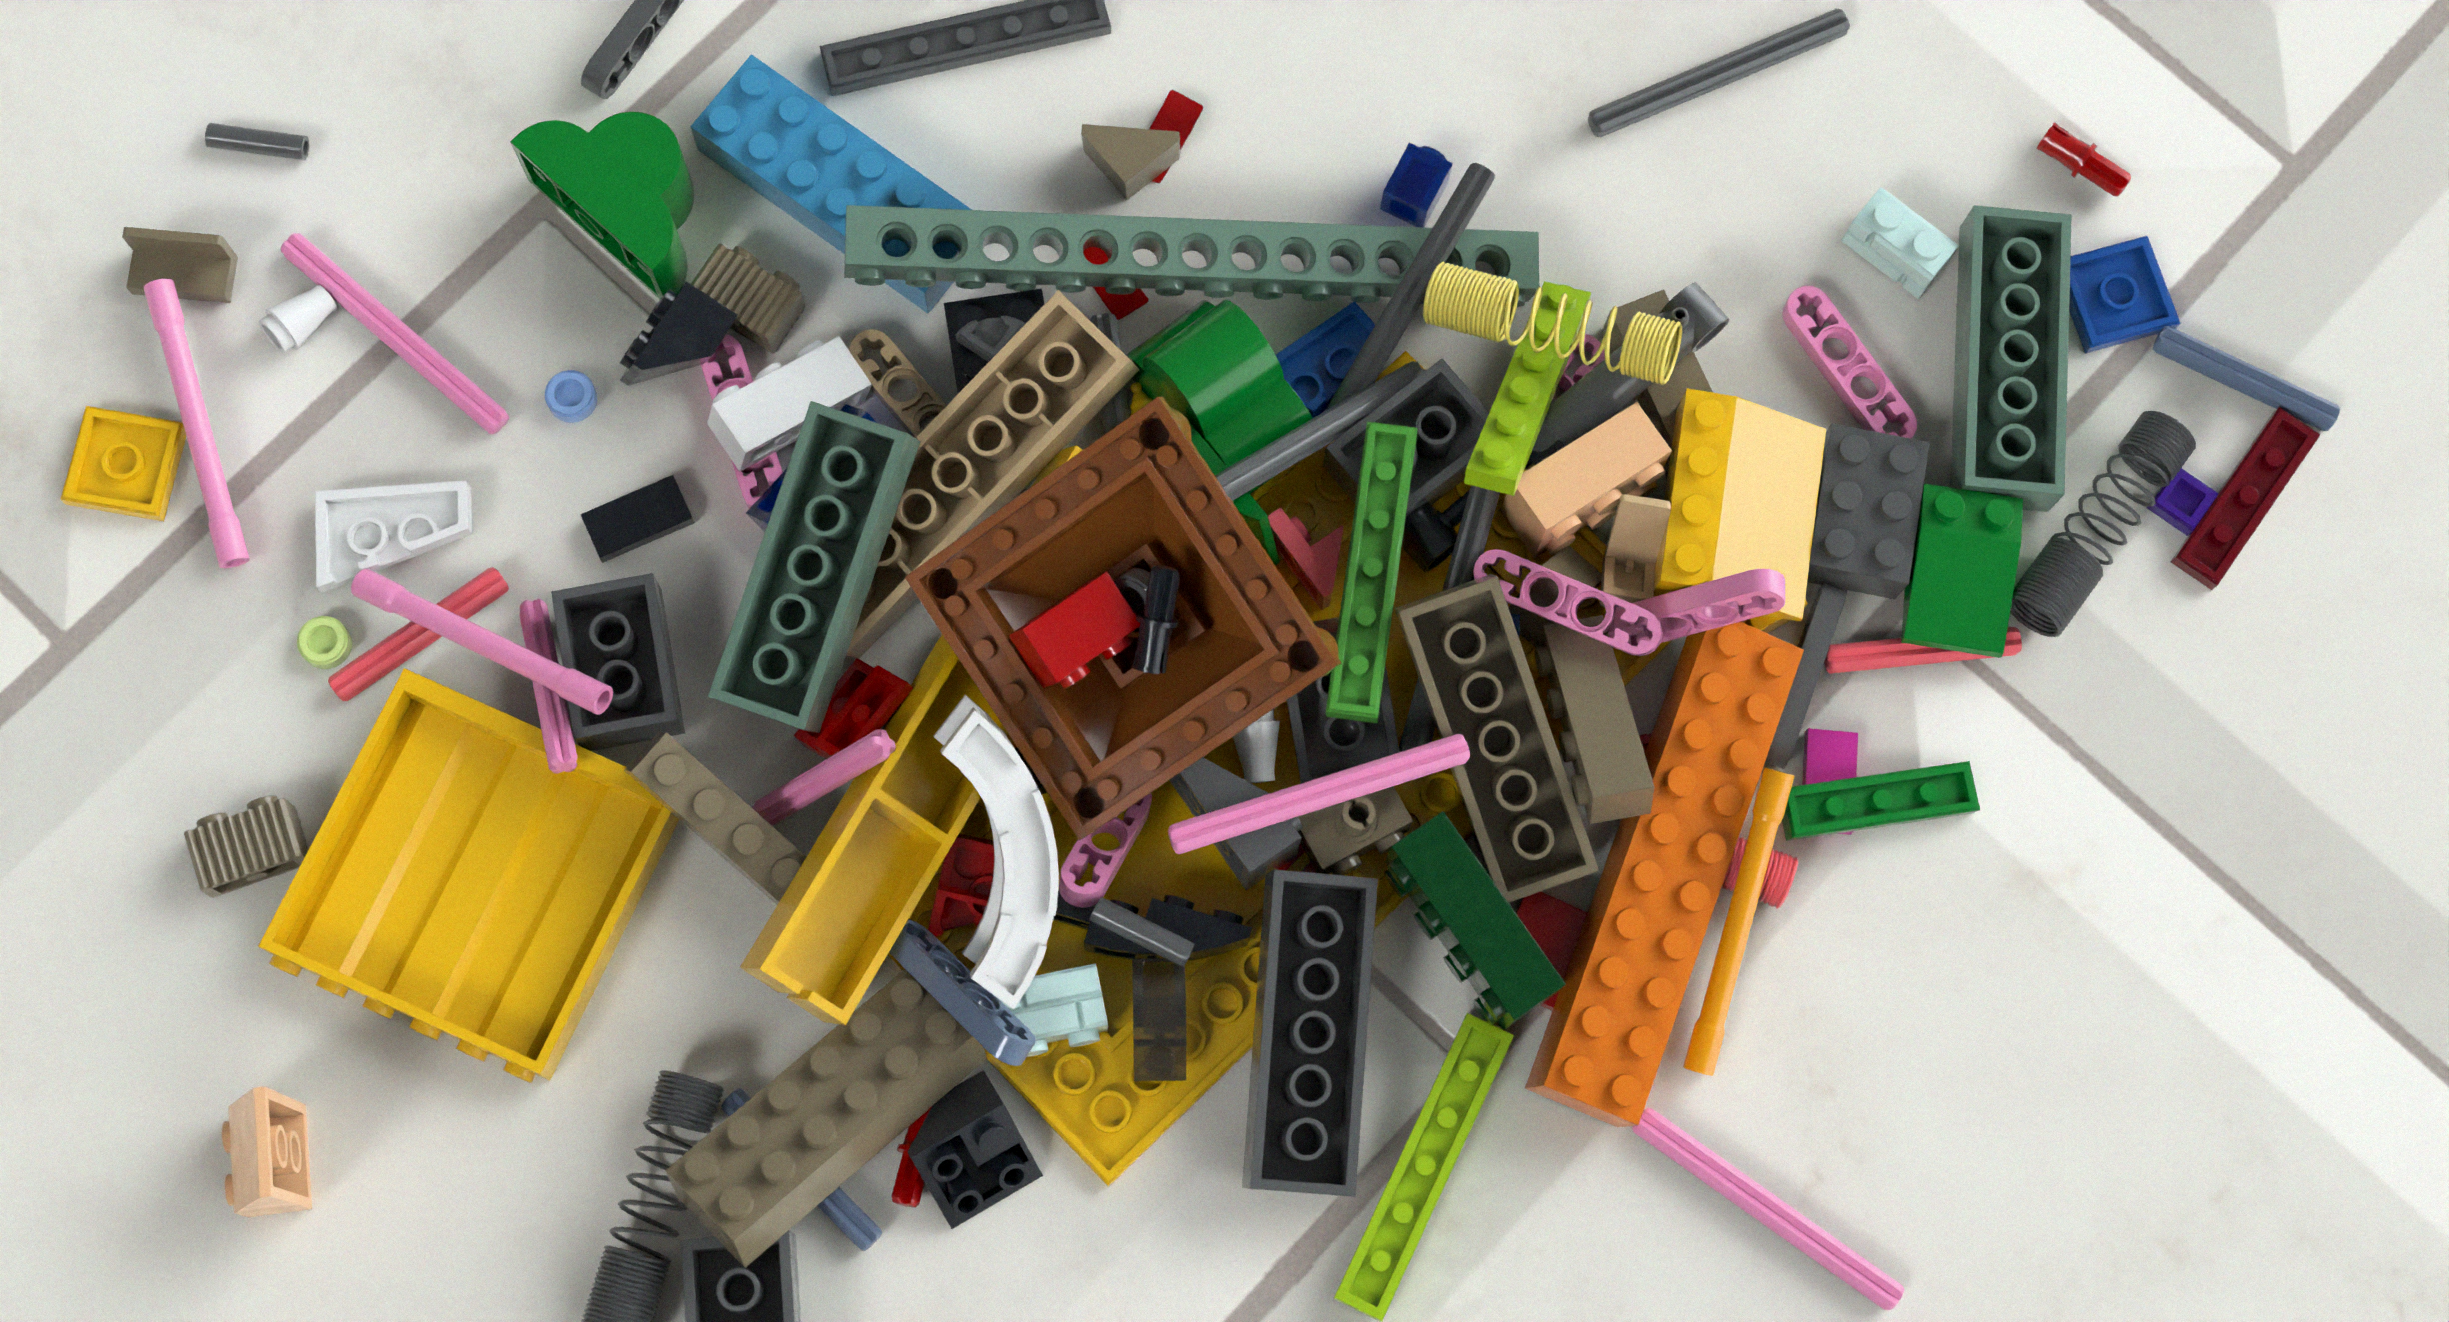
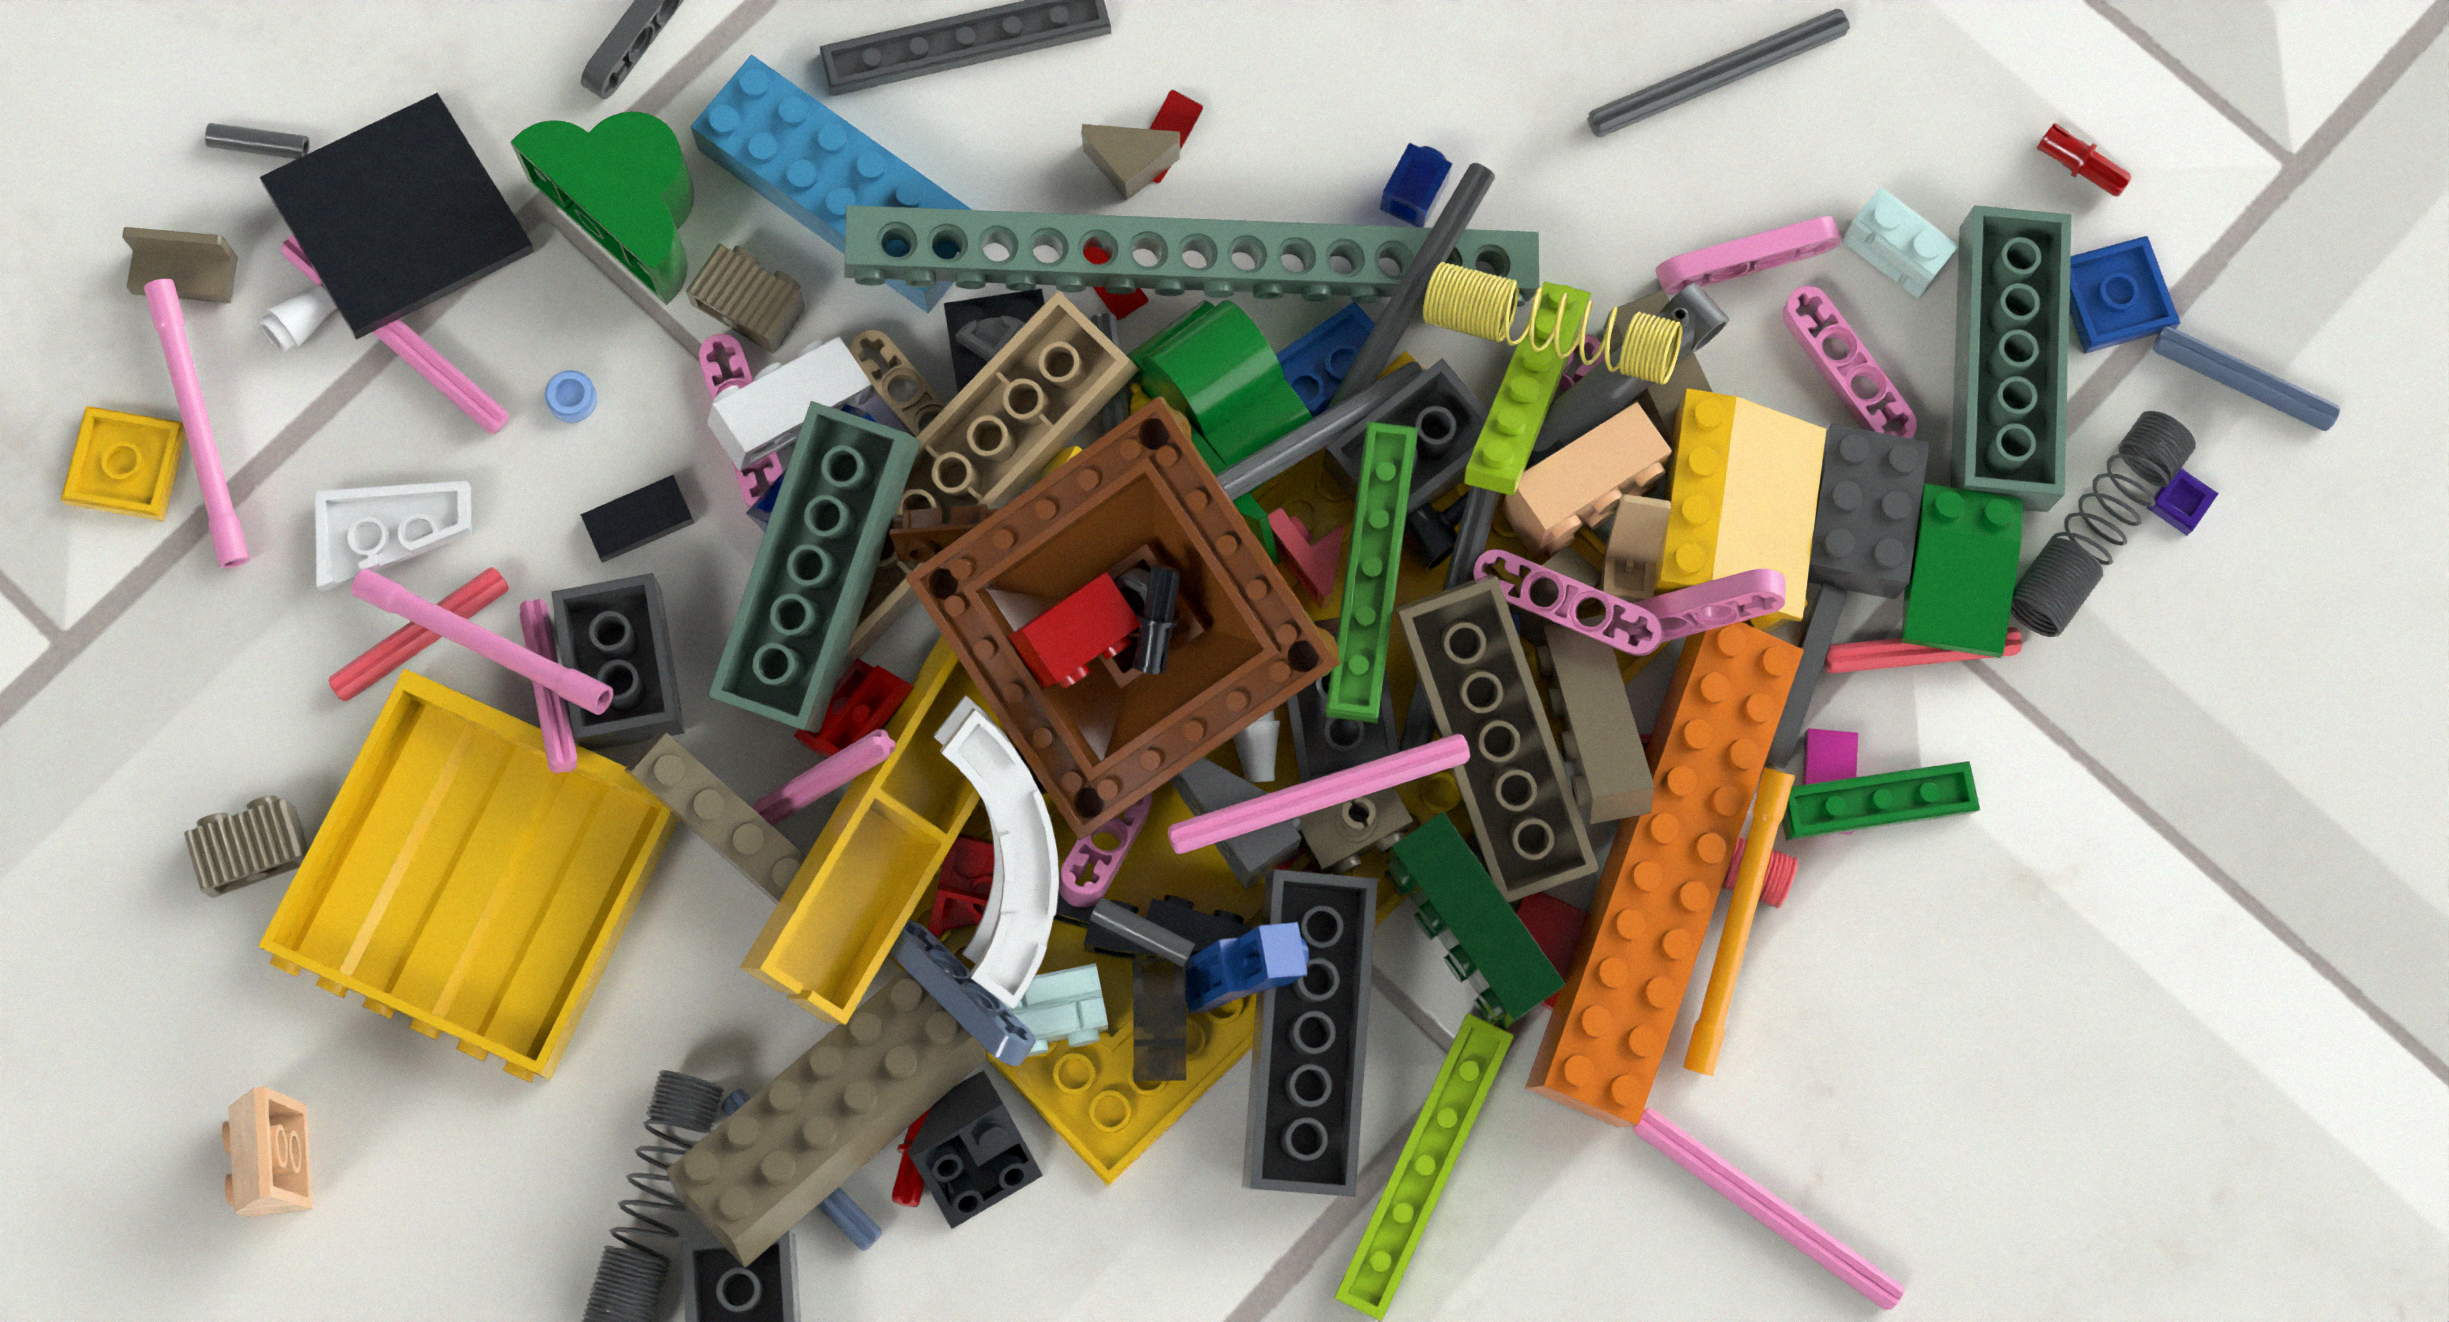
(324, 642): yellowish green tile -> none
(396, 215): none -> black tile
(683, 335): black slope -> none
(921, 534): none -> reddish brown hinge
(1244, 966): none -> blue slope
(1749, 254): none -> bright pink beam
(2245, 498): dark red tile -> none

